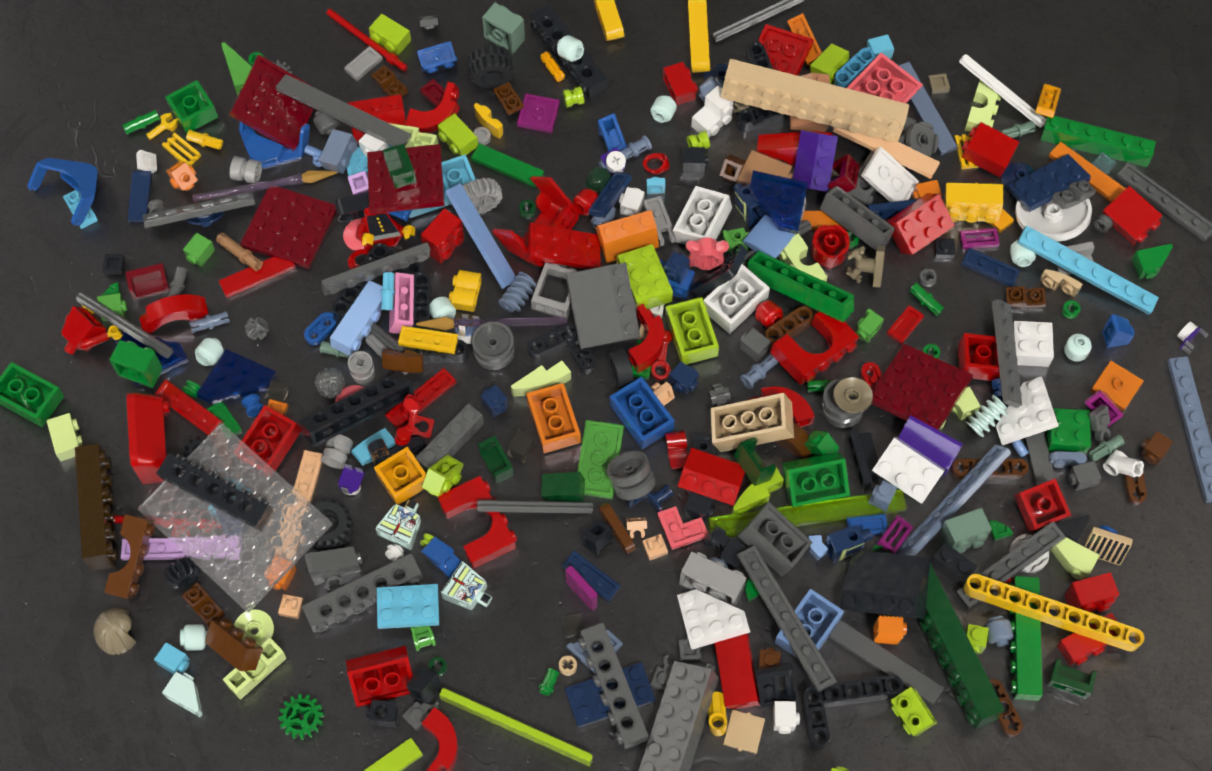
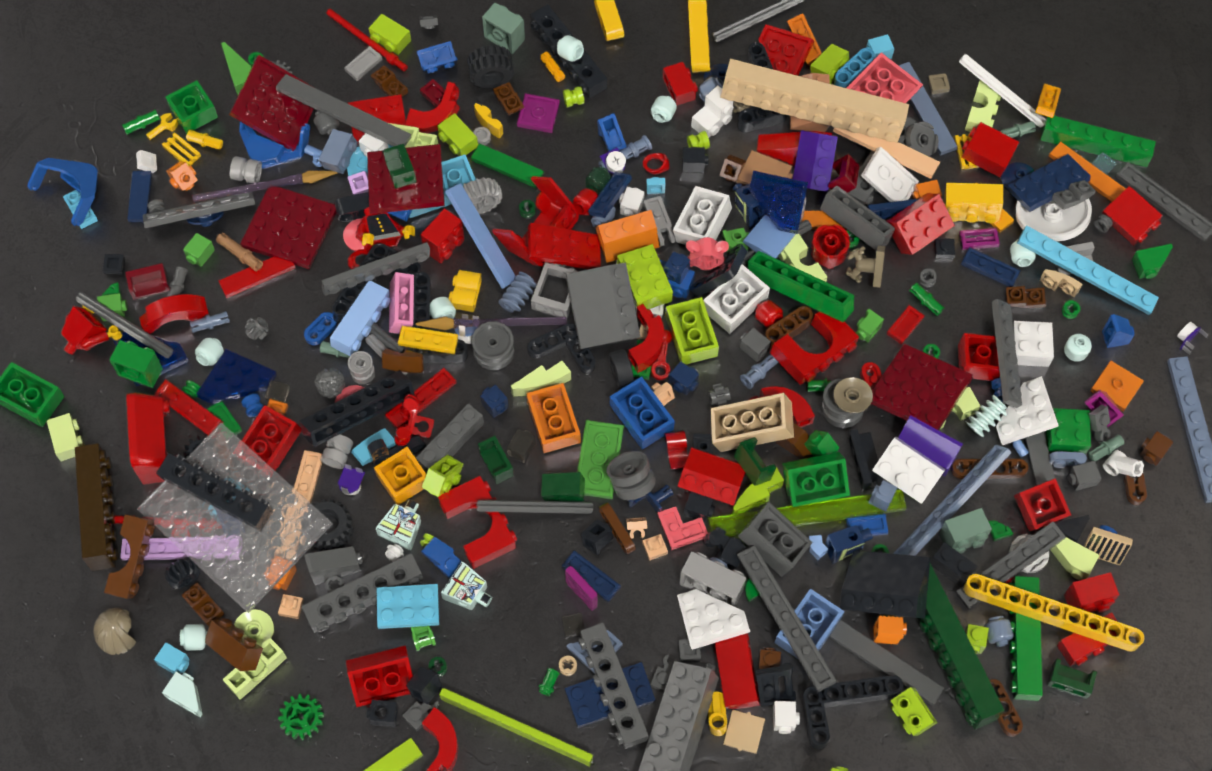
(387, 291): medium azure axle -> none
(887, 545): magenta tile -> none

